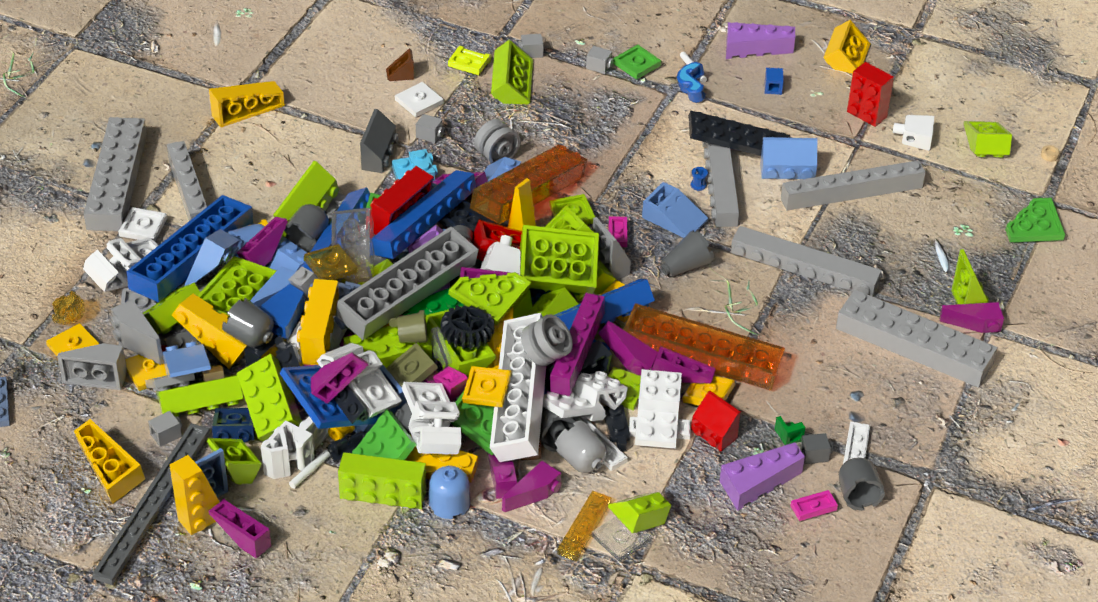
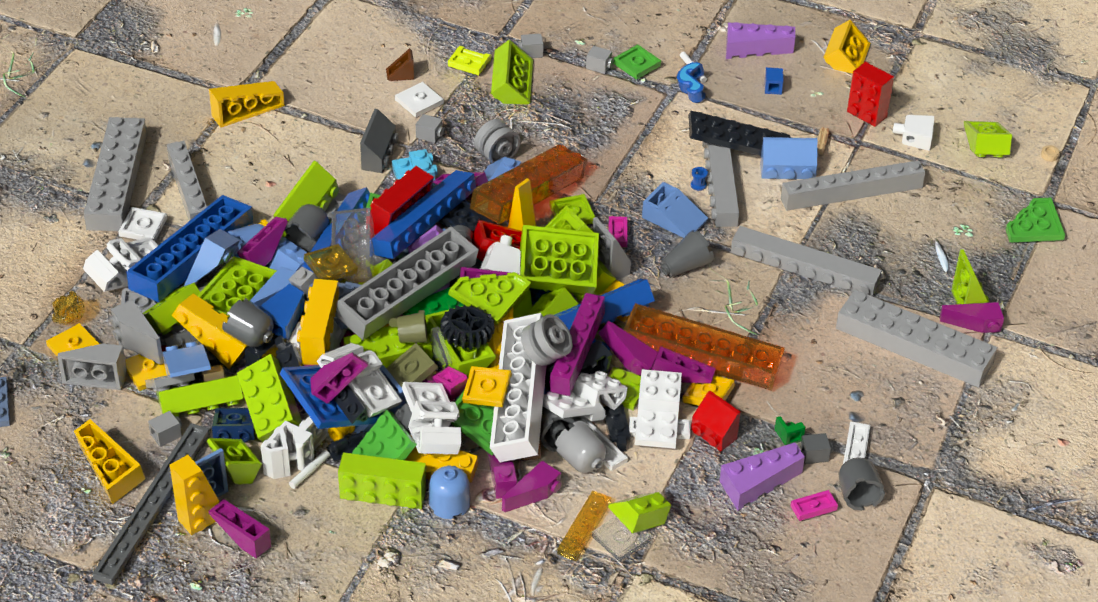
(822, 140): none -> tan axle

